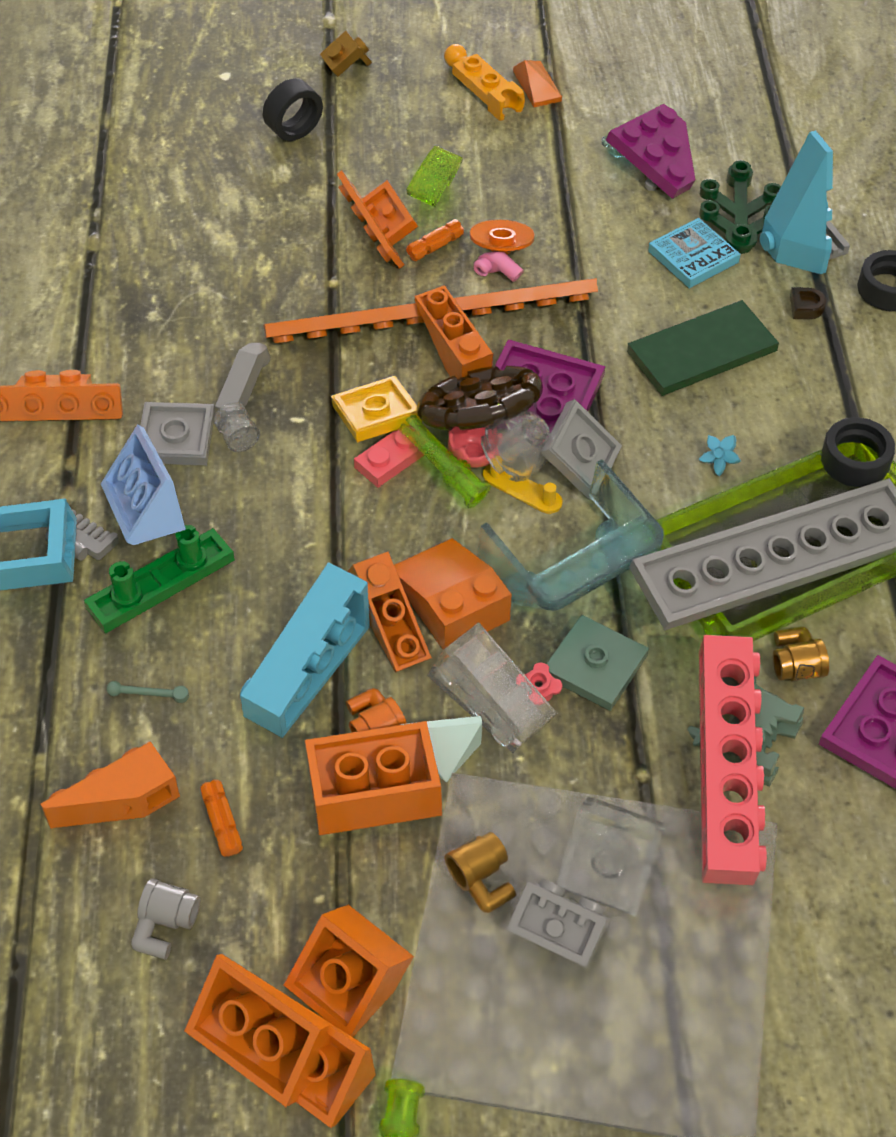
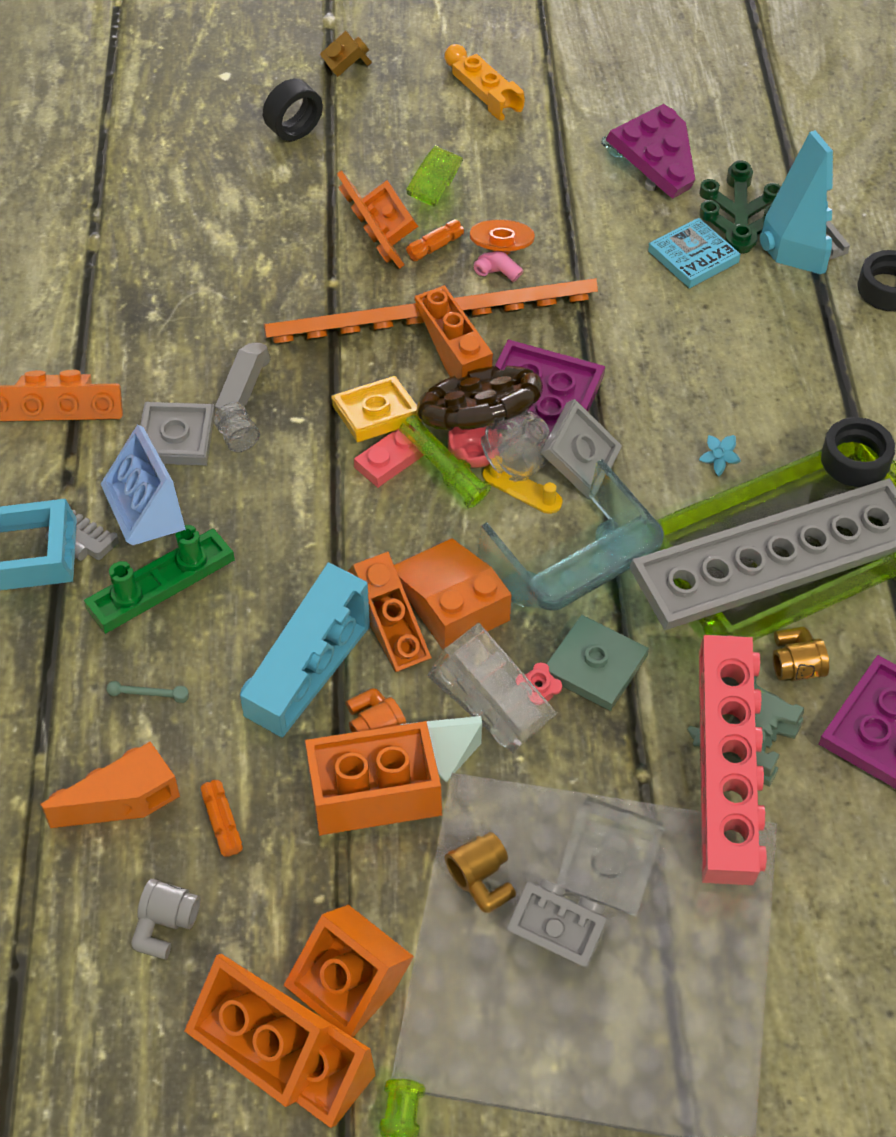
(536, 83): orange slope -> none
(702, 347): dark green tile -> none
(807, 303): dark brown tile -> none

